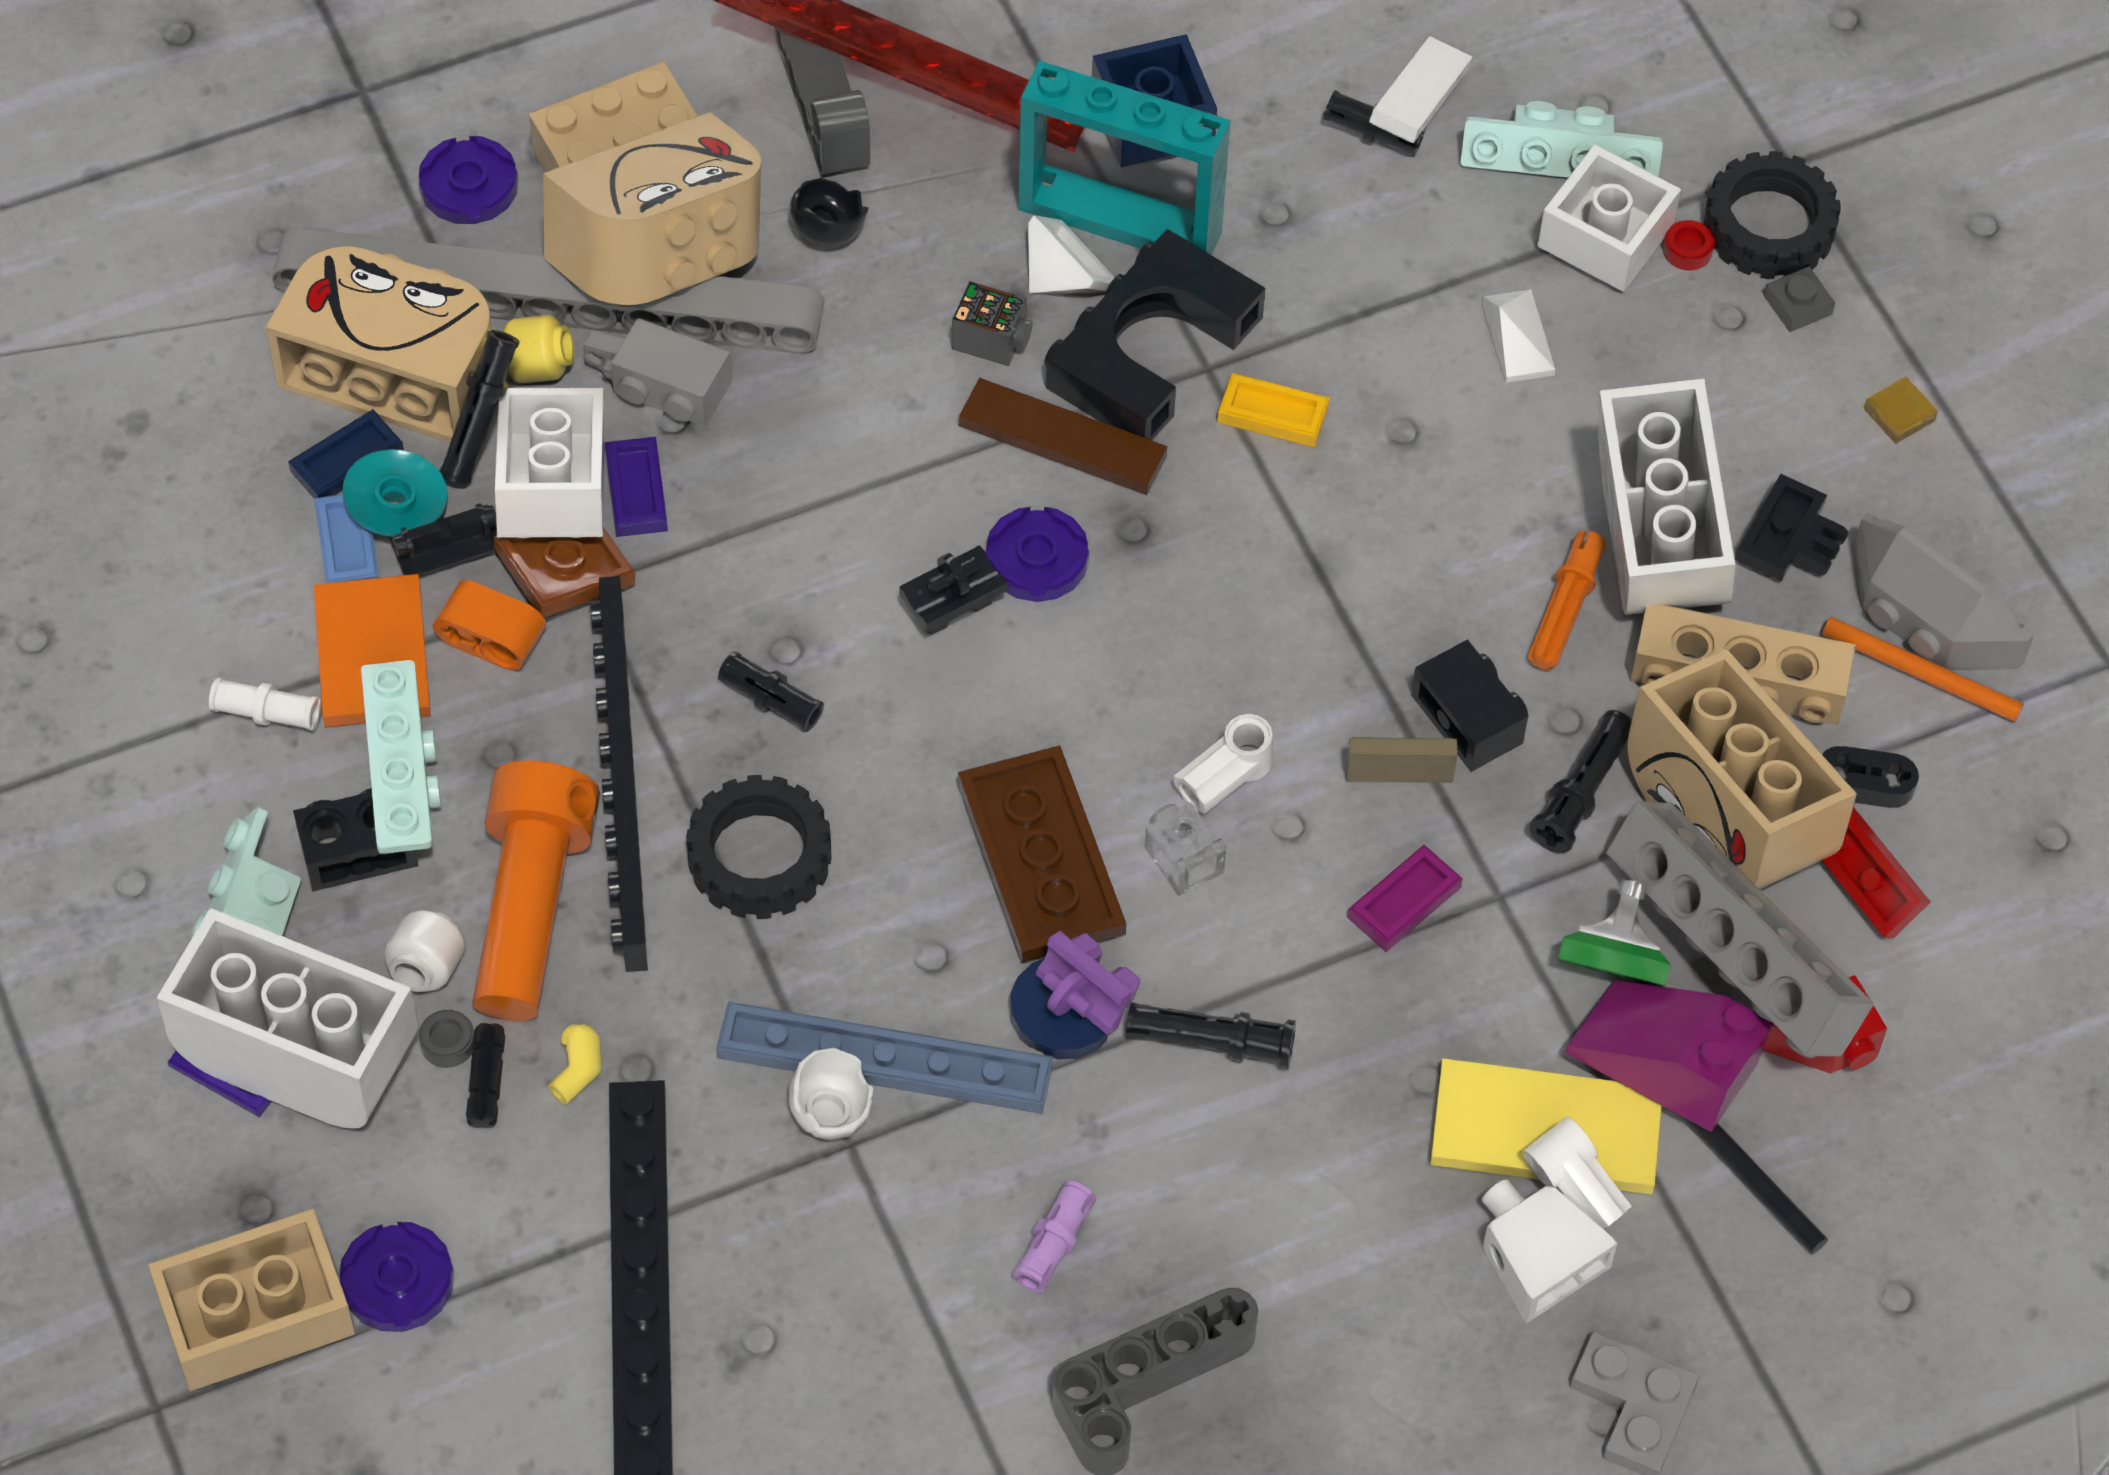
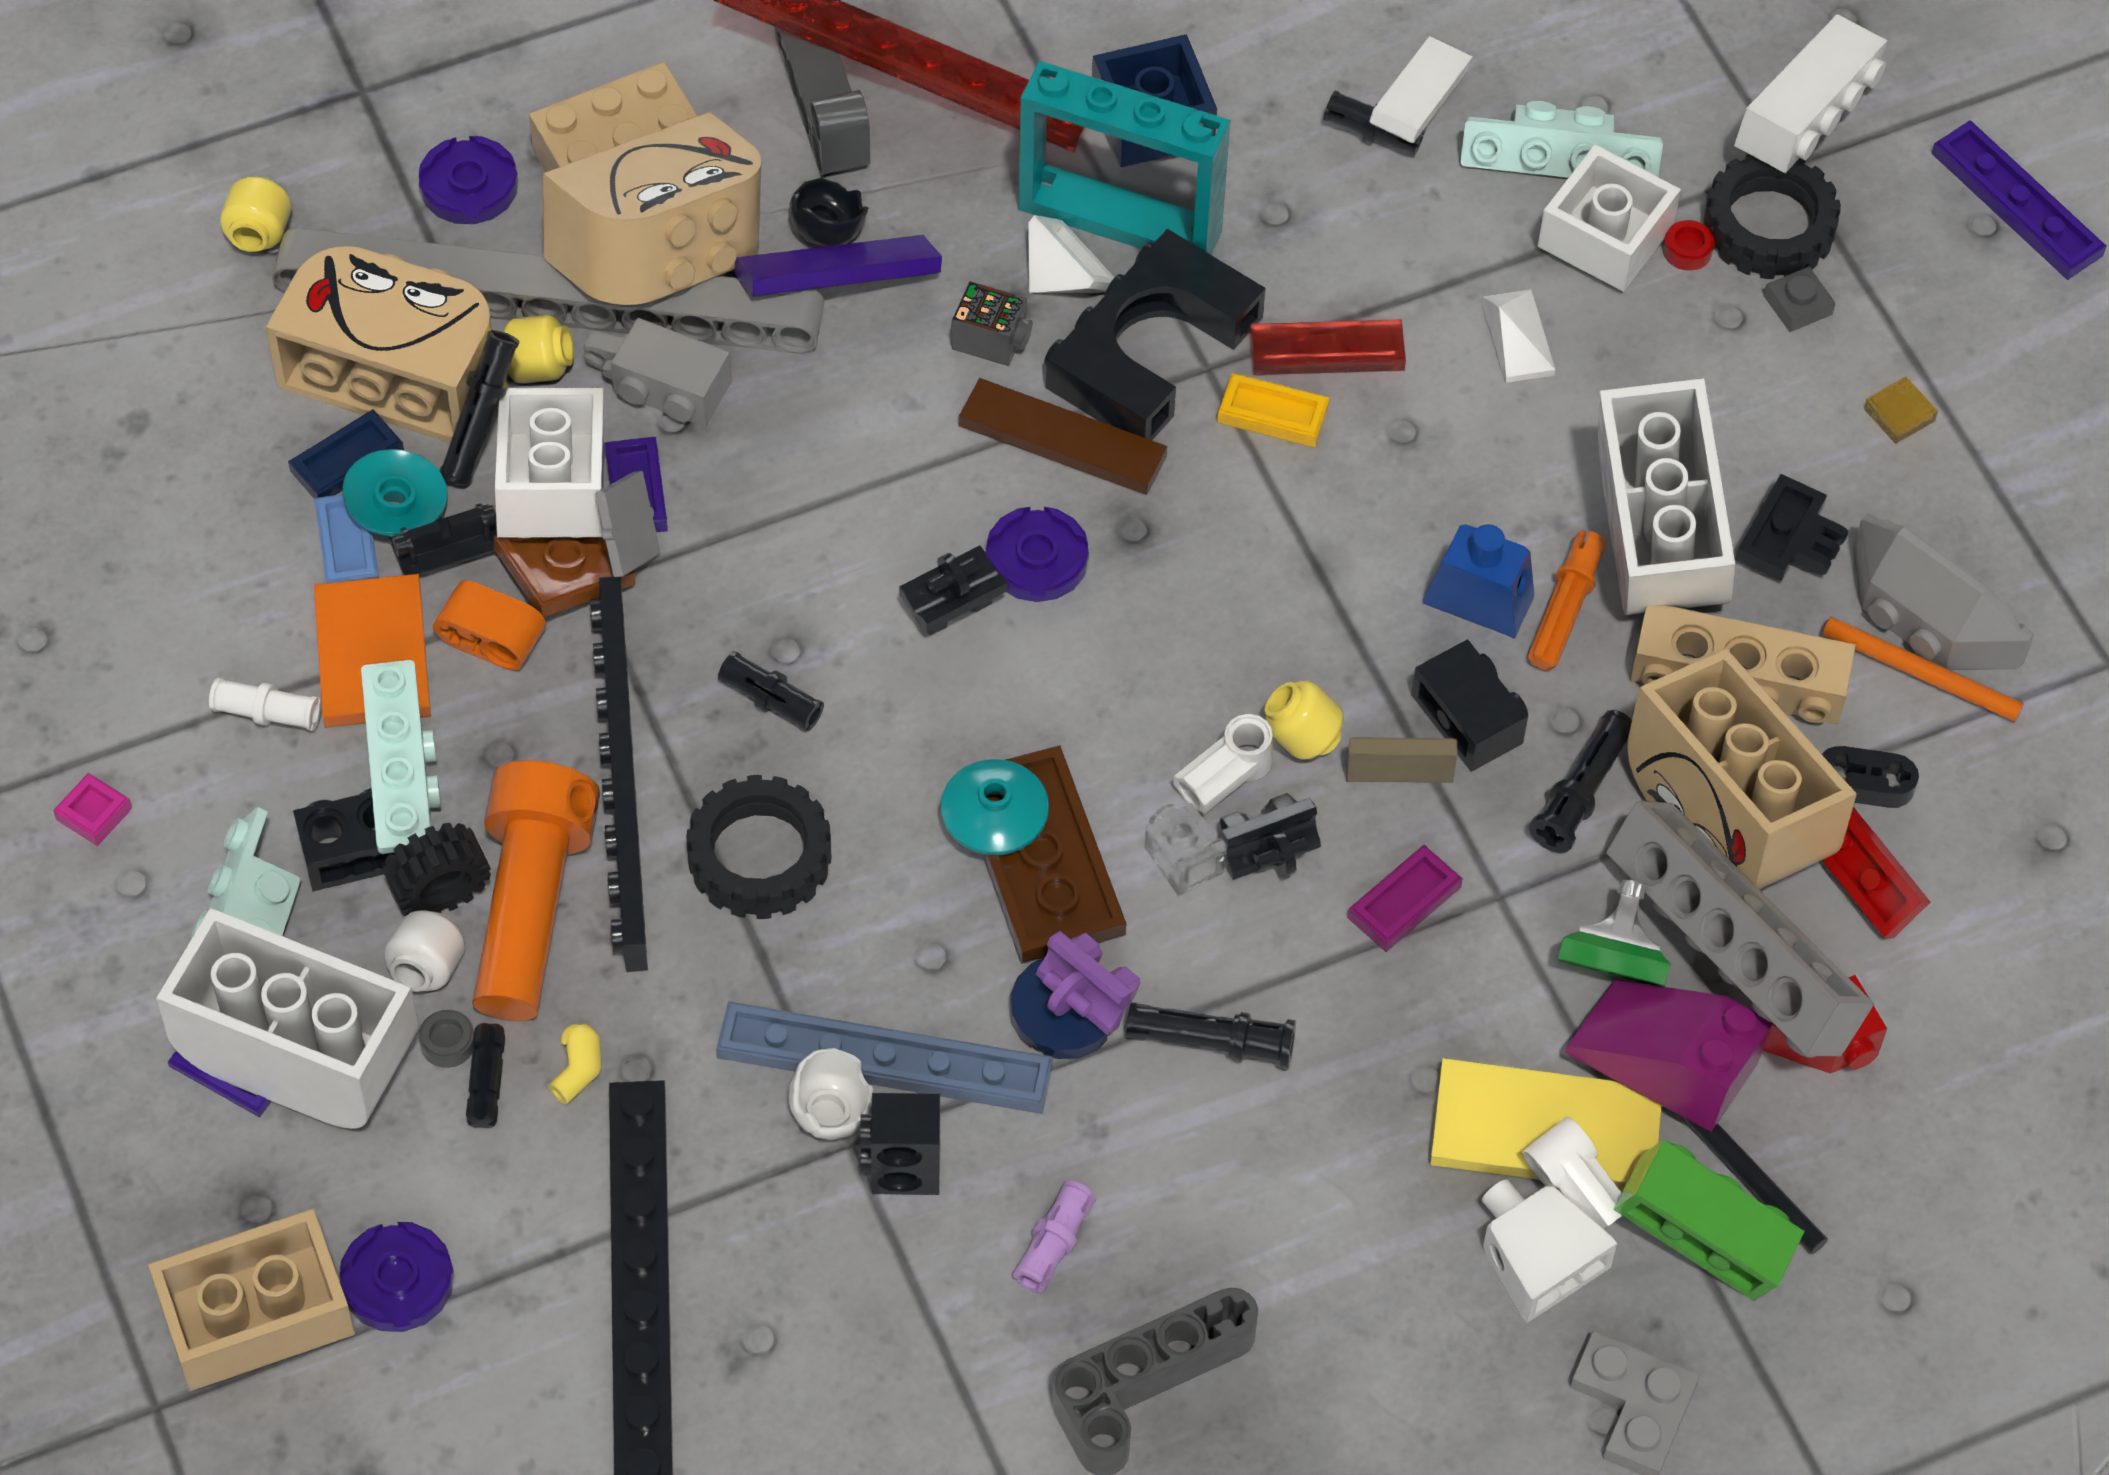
(92, 809): none -> dark pink tile
(255, 214): none -> light yellow head
(437, 869): none -> black tyre
(627, 523): none -> light grey piece
(838, 265): none -> dark purple tile
(902, 1143): none -> black brick
(994, 825): none -> teal dish
(1271, 838): none -> black hips
(1304, 719): none -> light yellow head
(1327, 347): none -> clear red tile
(1484, 580): none -> blue torso
(1709, 1219): none -> bright green brick
(1812, 94): none -> white brick
(2019, 200): none -> dark purple tile

